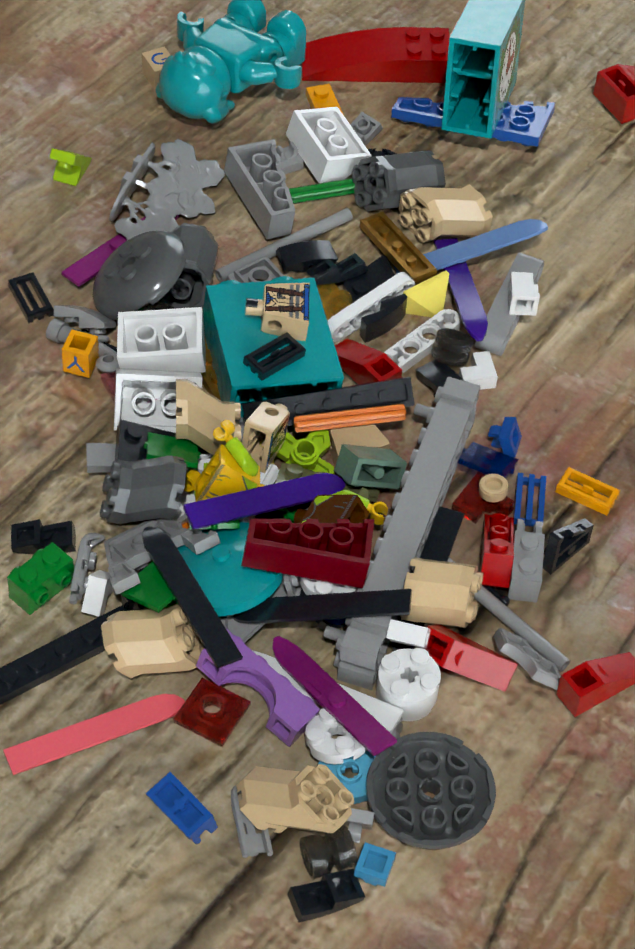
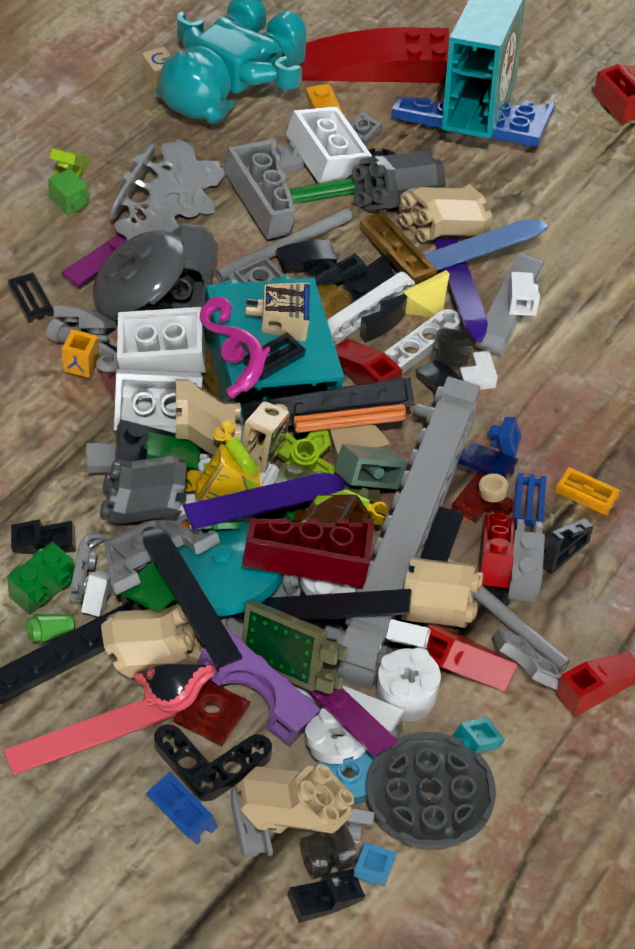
(48, 627): none -> bright green cone
(68, 191): none -> bright green brick
(173, 685): none -> hat
(207, 771): none -> black beam
(229, 348): none -> dark pink plant
(293, 647): none -> tile
(479, 735): none -> teal bracket

